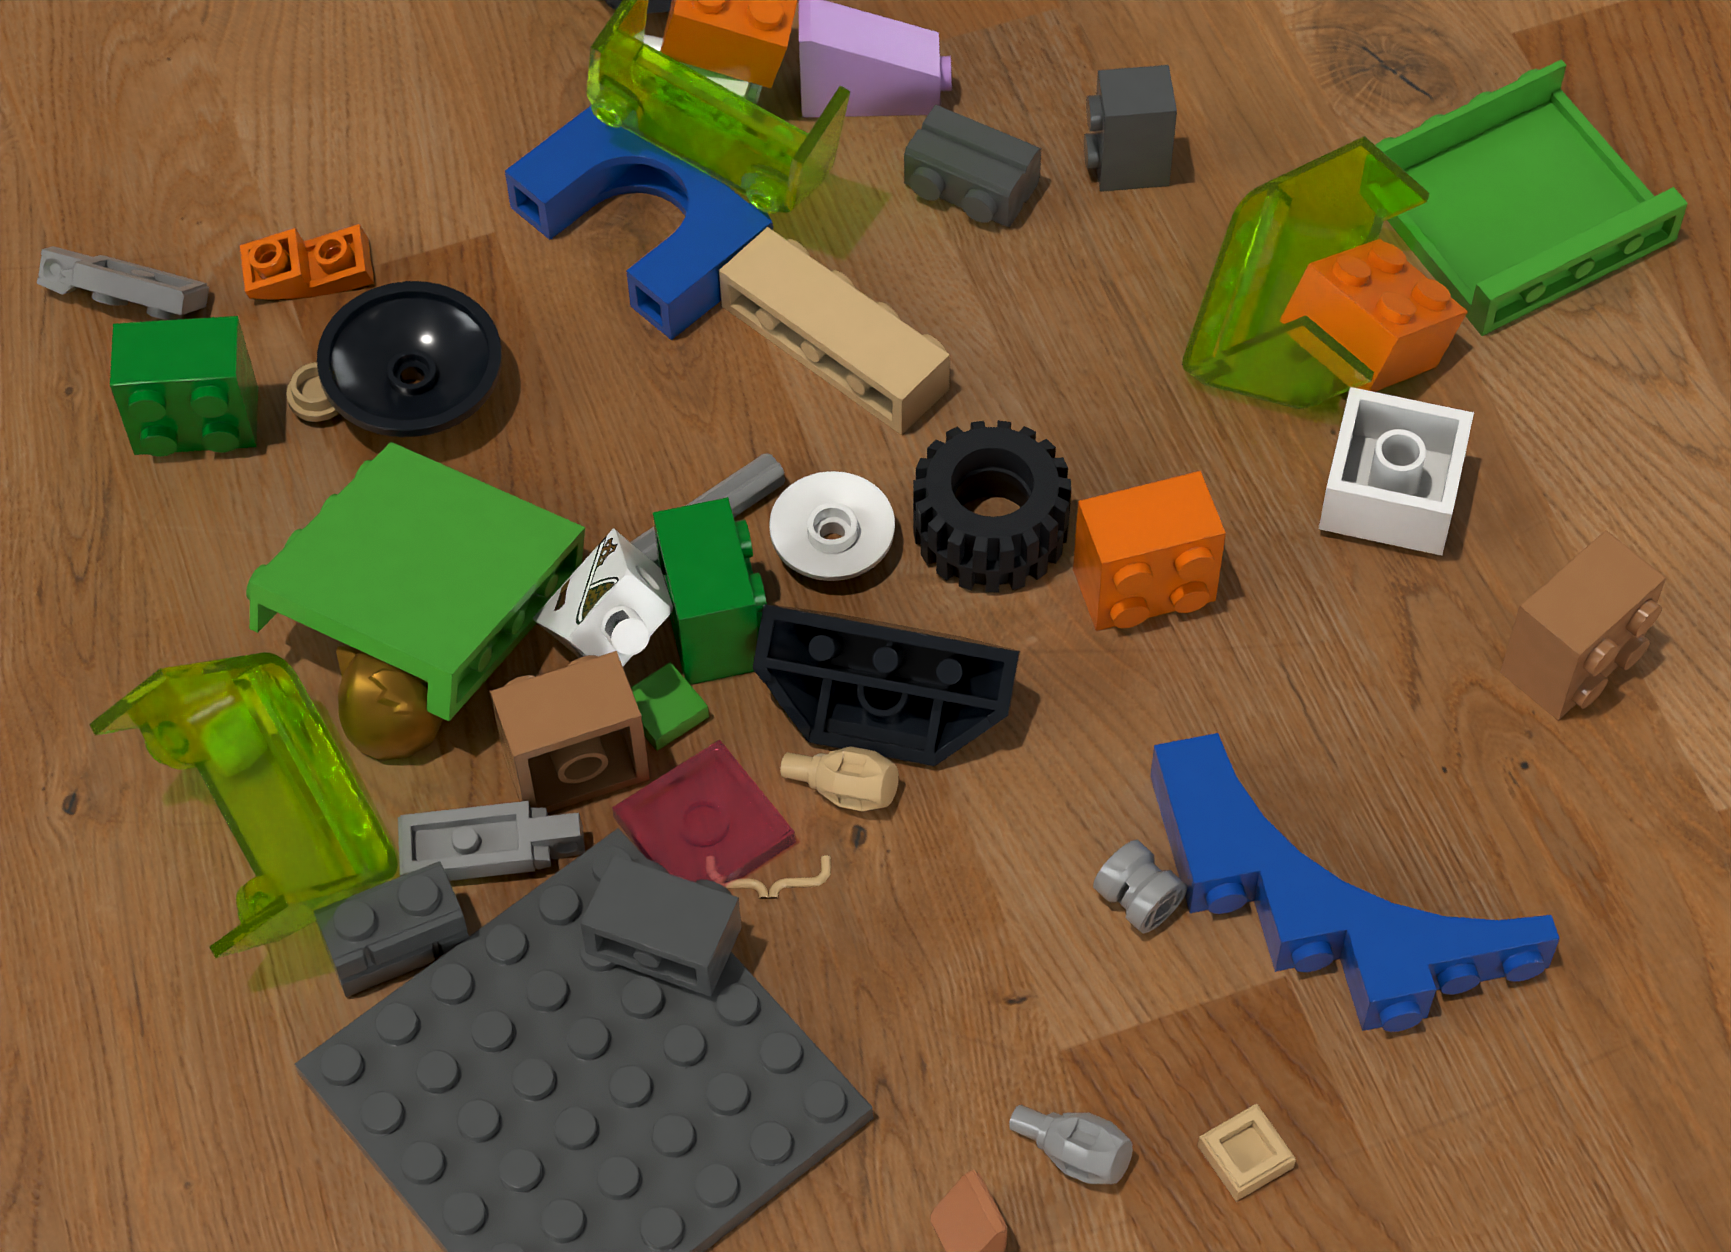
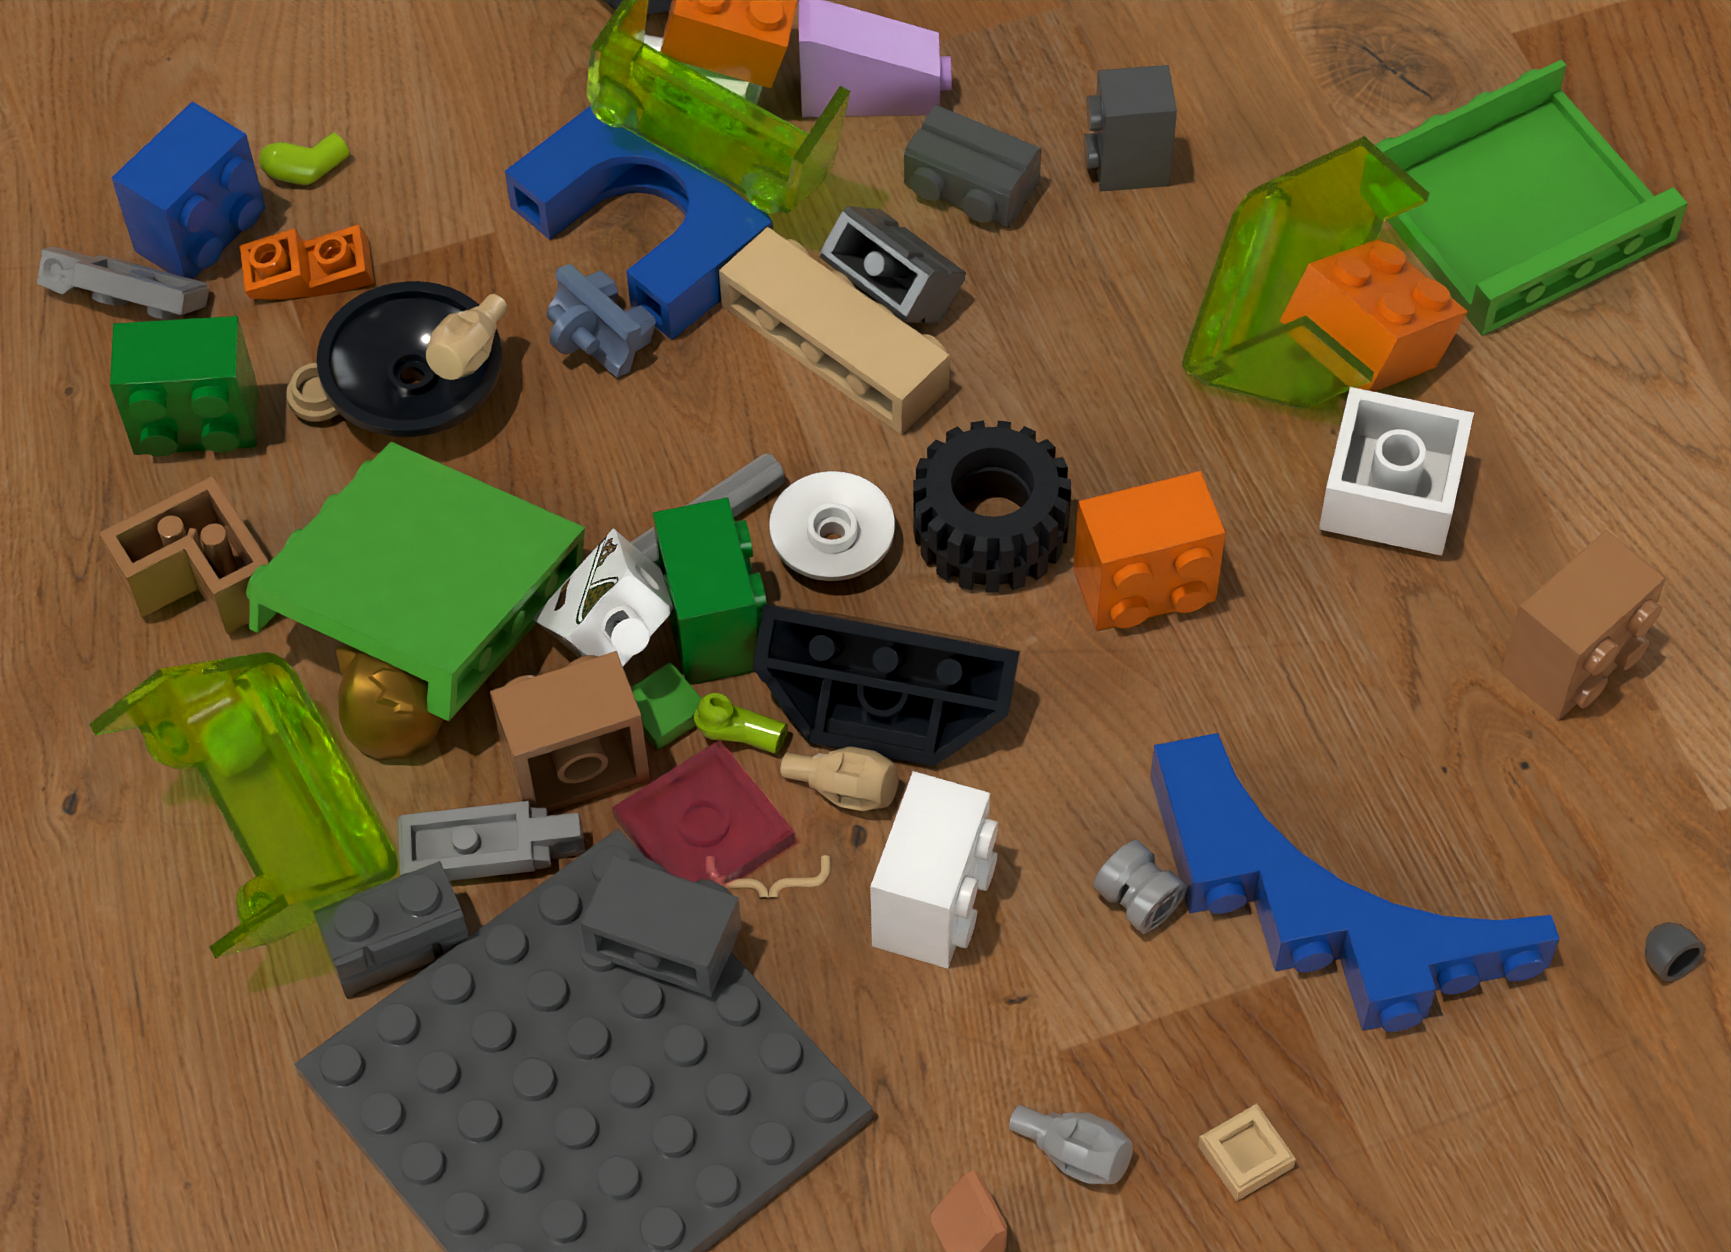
(186, 547): none -> medium nougat brick
(189, 192): none -> blue brick
(300, 163): none -> lime arm
(464, 339): none -> tan piece
(591, 320): none -> sand blue hips
(722, 720): none -> lime arm
(892, 265): none -> dark grey brick
(933, 870): none -> white brick
(1673, 950): none -> dark grey hinge

